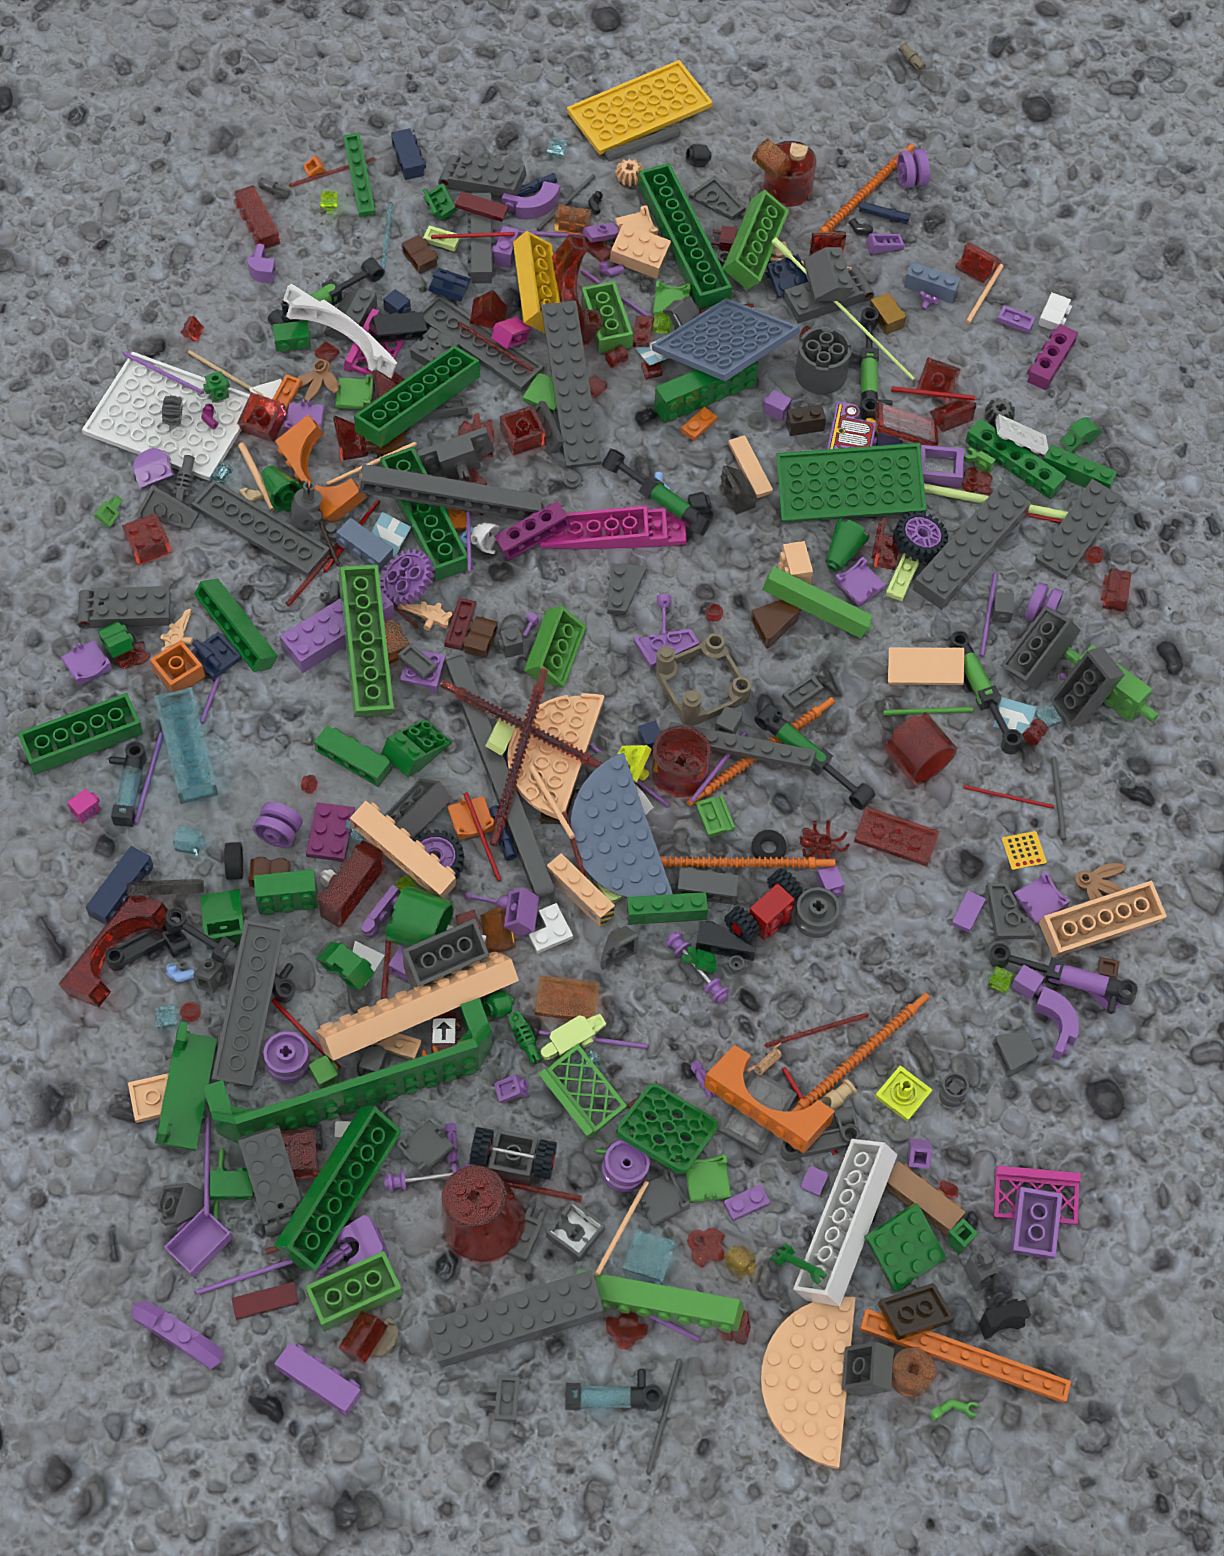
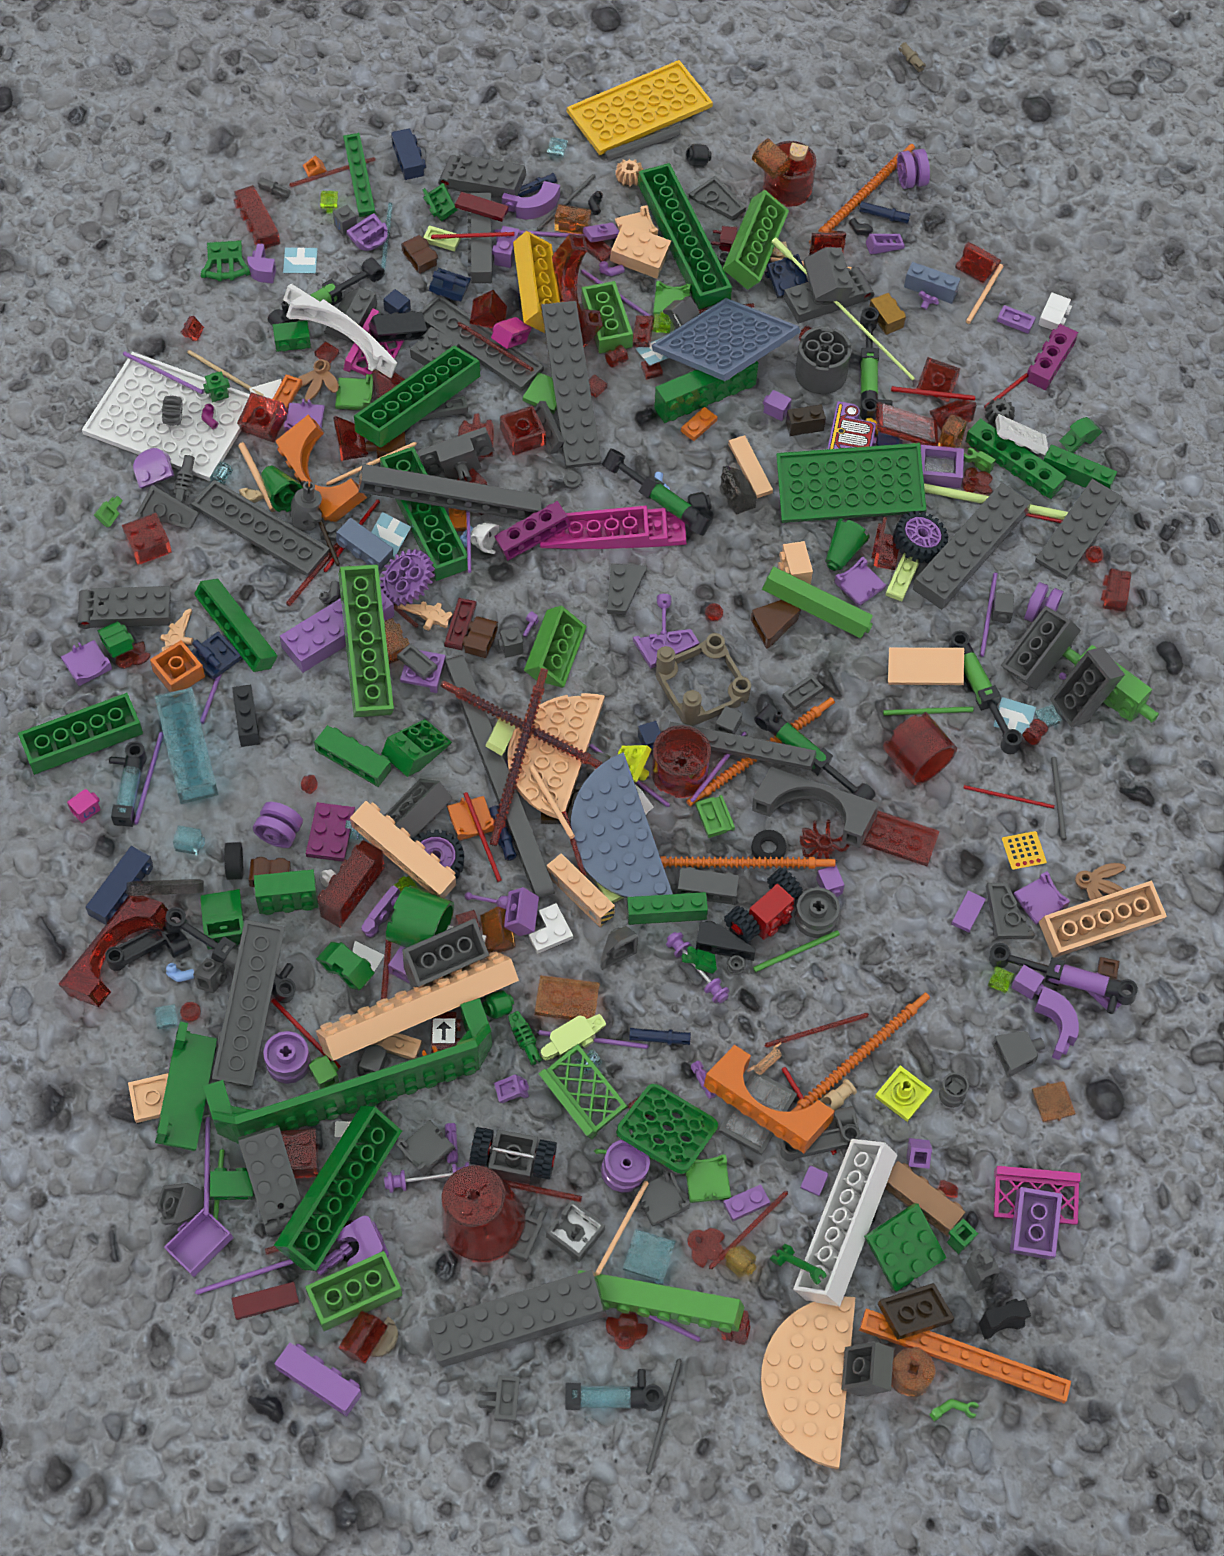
(177, 1334): medium lavender brick -> none
(224, 252): none -> green plate
(246, 715): none -> black brick
(300, 260): none -> medium azure sticker
(344, 219): none -> dark grey brick
(368, 233): none -> medium lavender slope
(670, 1037): none -> dark blue pin
(749, 1229): none -> clear red axle
(782, 787): none -> dark grey arch
(795, 951): none -> bright green axle
(952, 432): none -> clear orange brick
(1010, 387): none -> red axle
(1053, 1101): none -> clear orange piece

